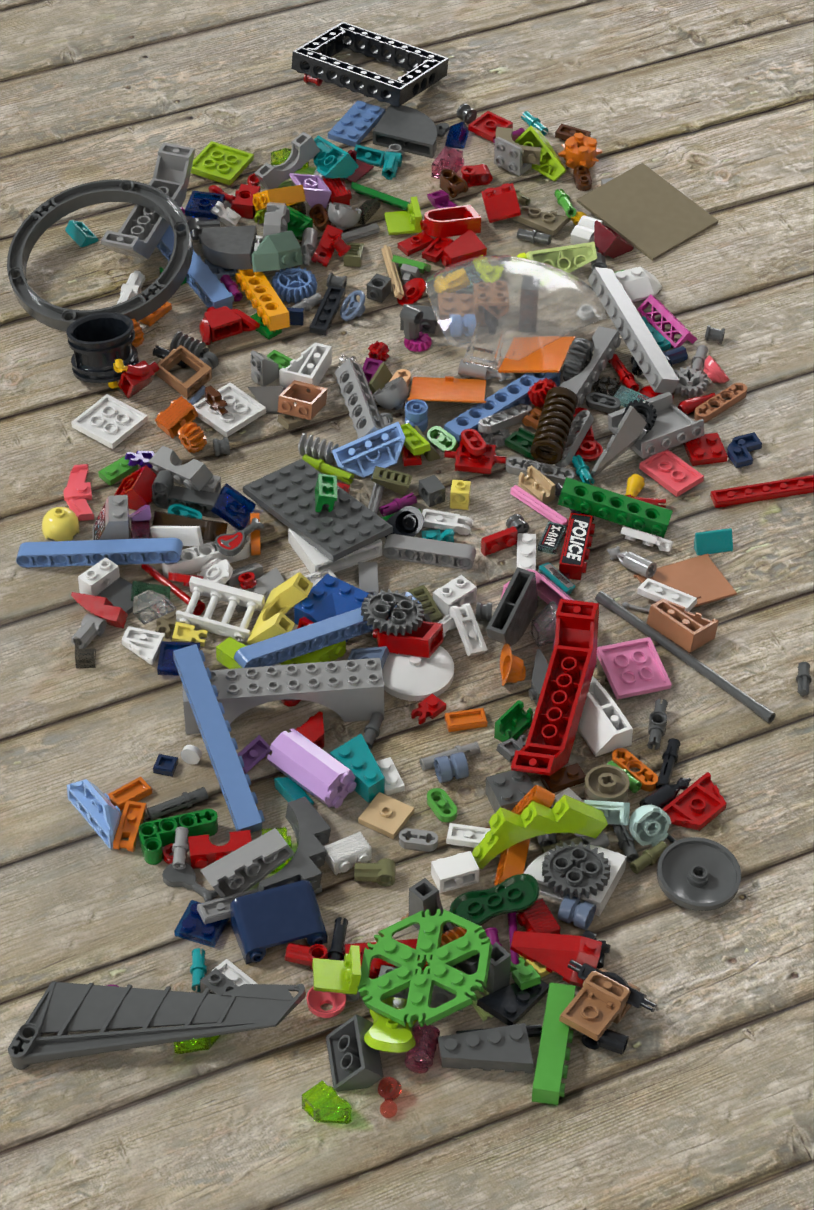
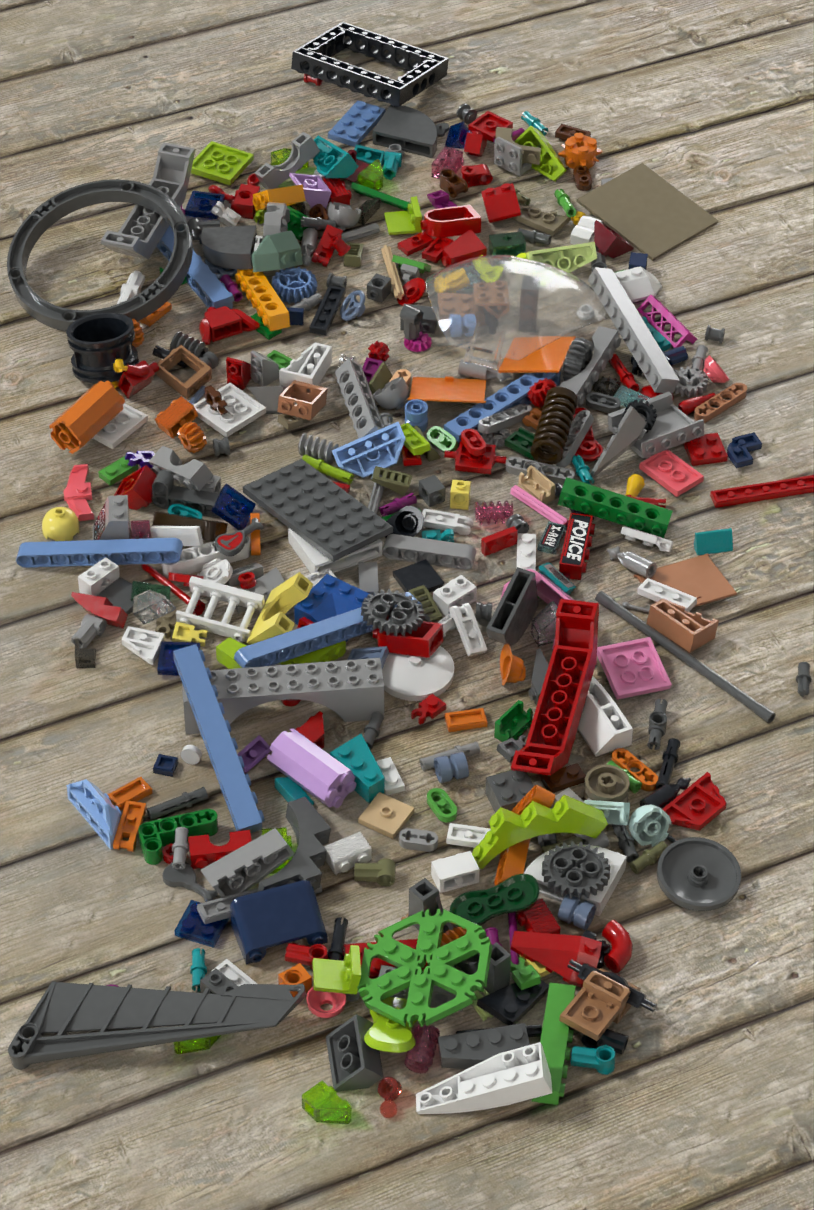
(80, 233): teal slope -> none
(87, 416): none -> orange brick
(141, 514): medium lavender slope -> none
(238, 372): none -> red slope
(294, 976): none -> orange brick
(317, 223): none -> dark grey pin
(325, 491): green hinge -> none
(372, 176): none -> clear neon green slope
(418, 575): none -> black tile
(475, 144): none -> red slope
(491, 1083): none -> white wedge
(493, 512): none -> clear pink piece
(507, 244): none -> clear green brick
(600, 1059): none -> teal piece
(620, 946): none -> red cylinder
(638, 260): none -> dark blue brick

